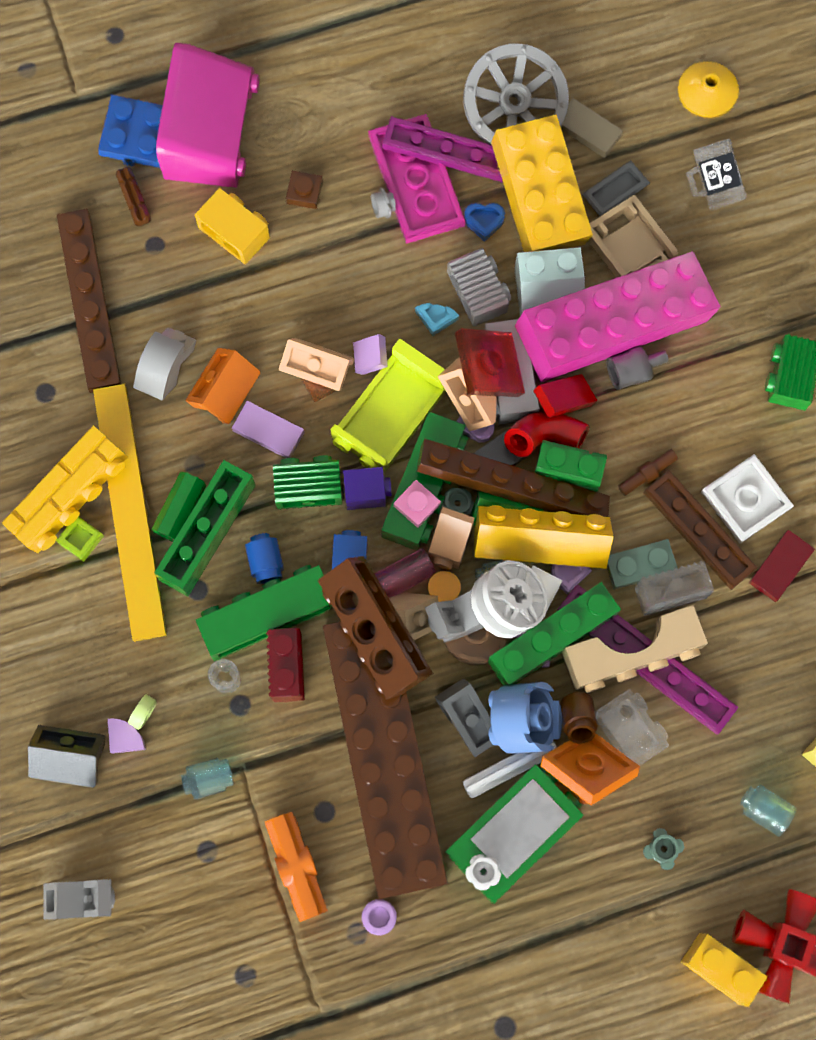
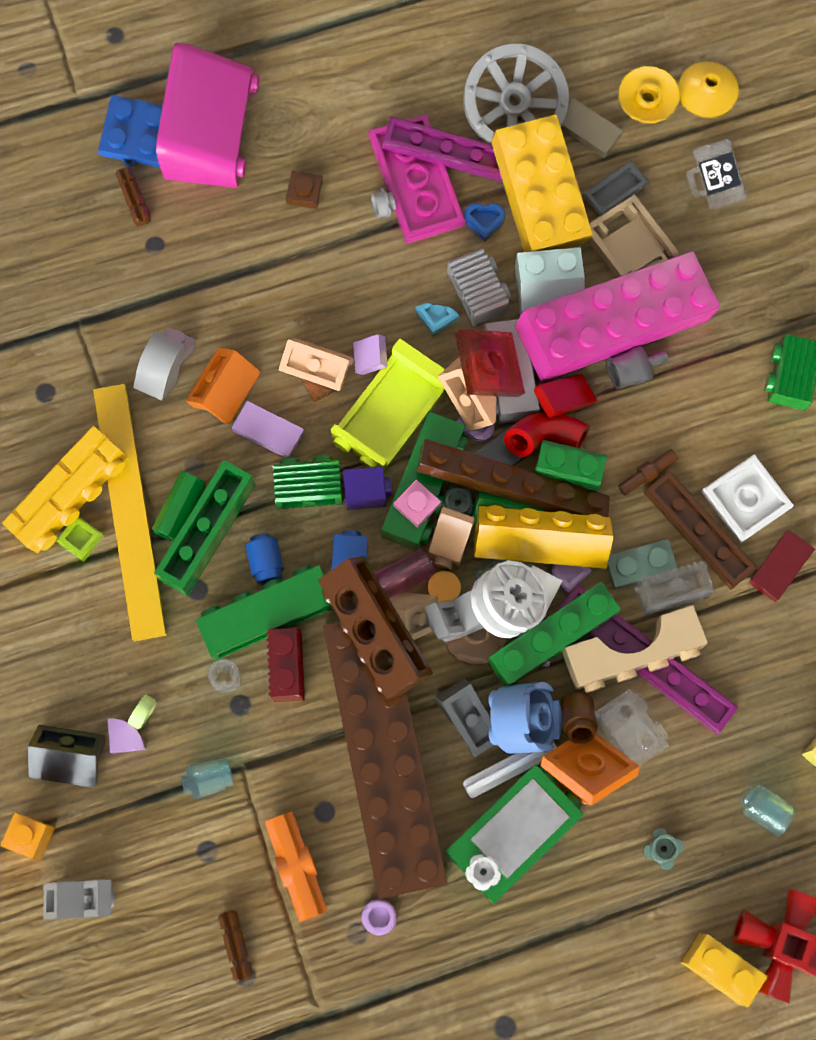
(27, 836): none -> light orange brick
(88, 299): reddish brown plate -> none
(233, 225): yellow brick -> none
(235, 946): none -> reddish brown axle
(652, 84): none -> yellow dish

